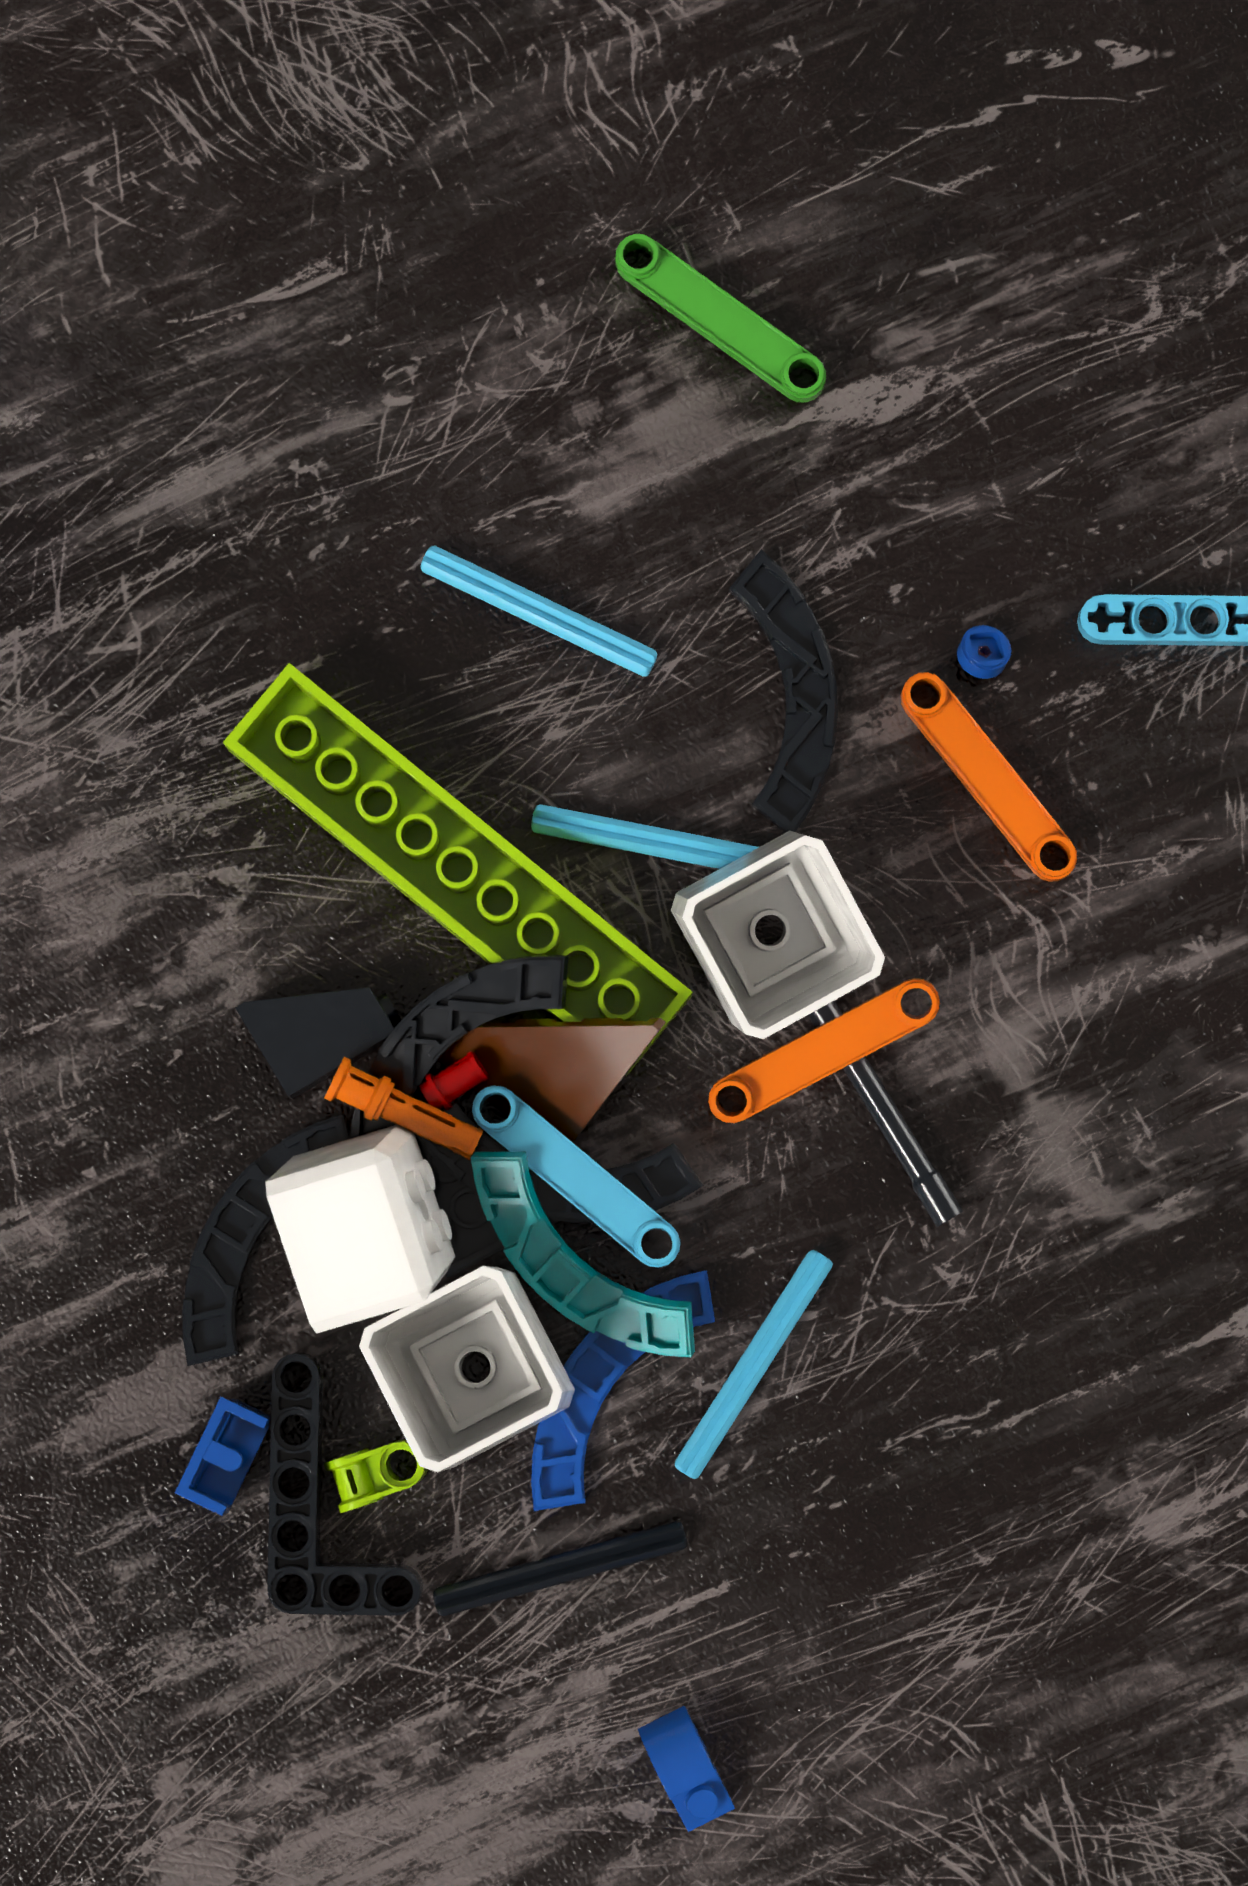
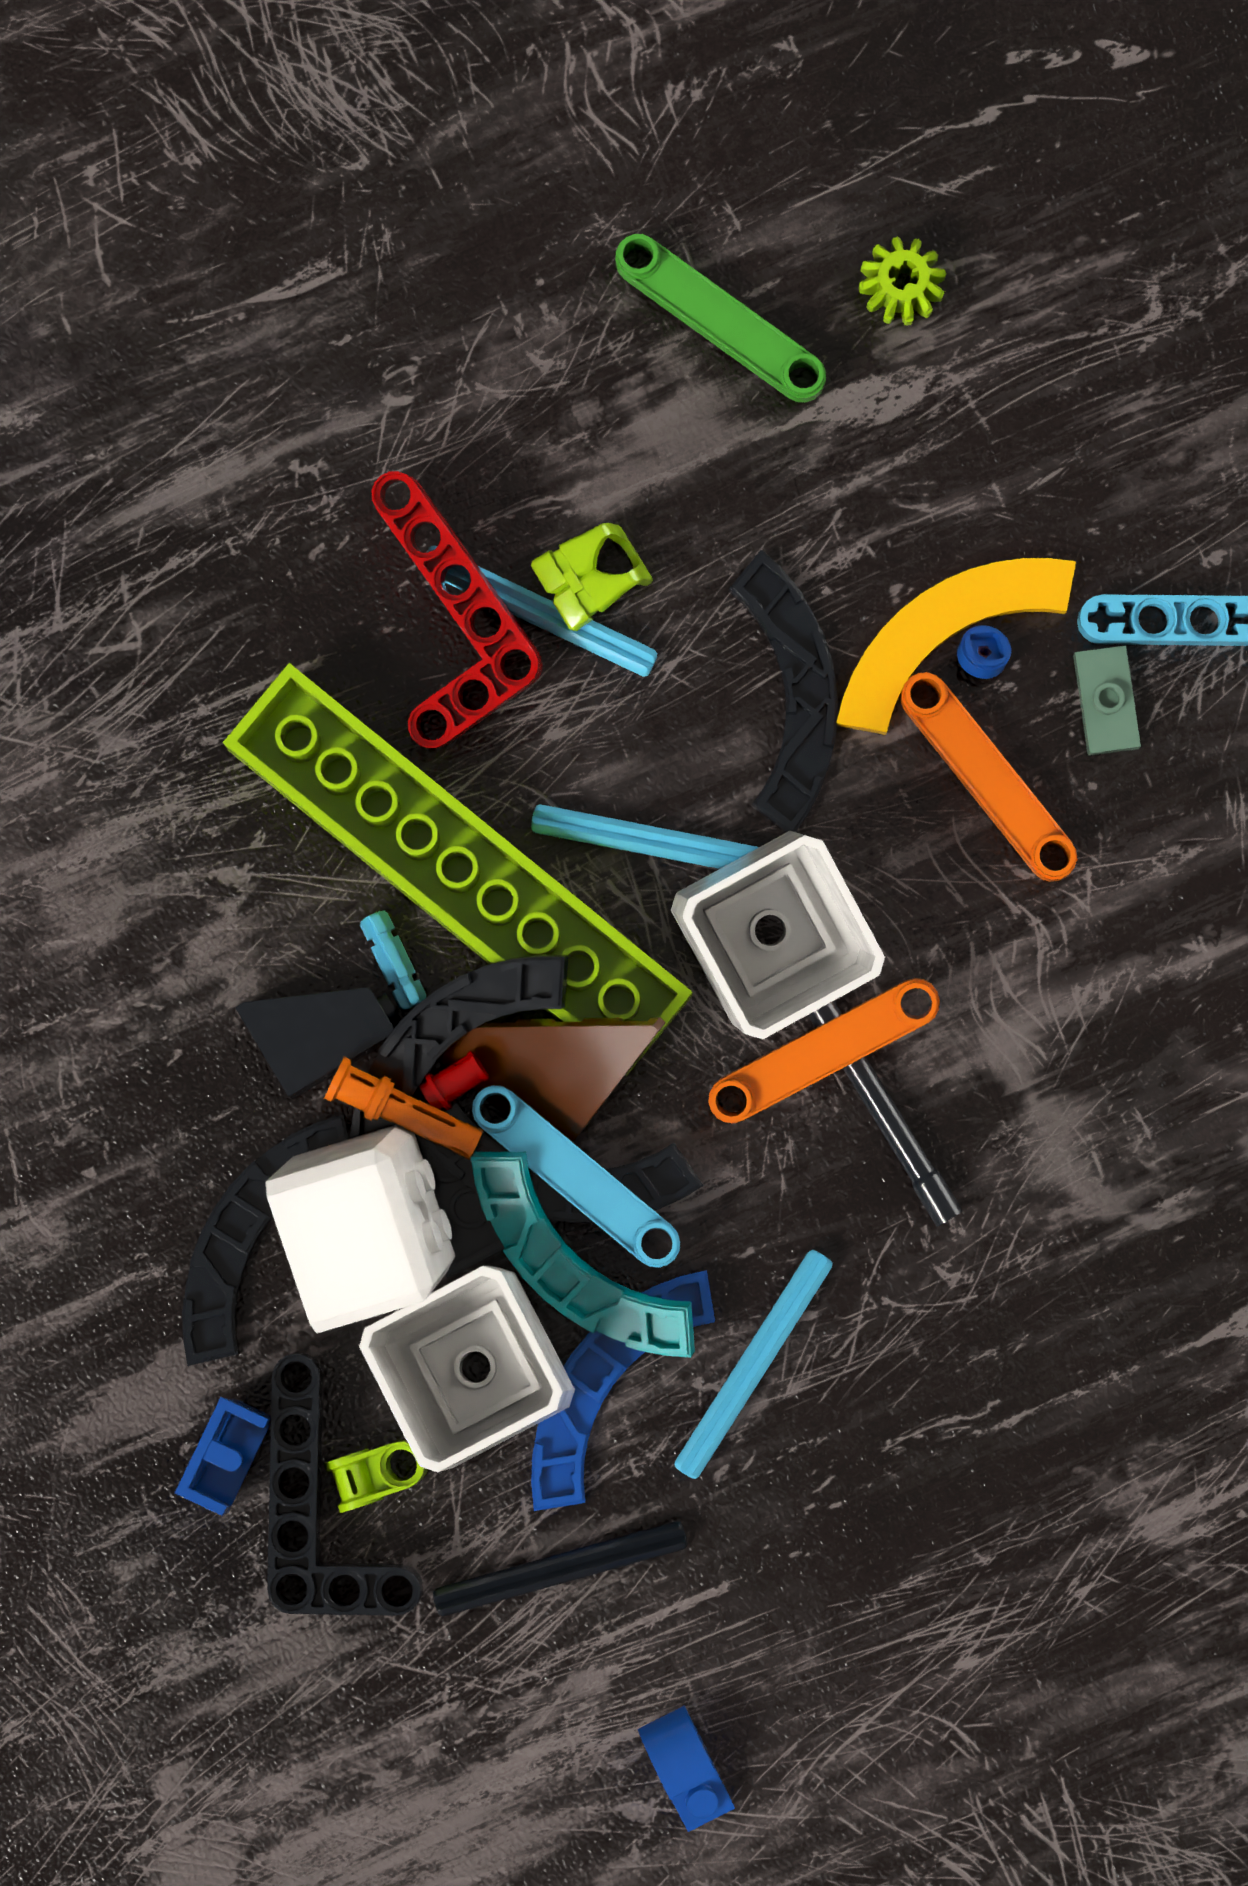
(393, 960): none -> medium azure axle
(463, 609): none -> red beam
(575, 581): none -> lime piece
(916, 293): none -> lime gear
(937, 616): none -> yellow tile
(1106, 700): none -> sand green plate

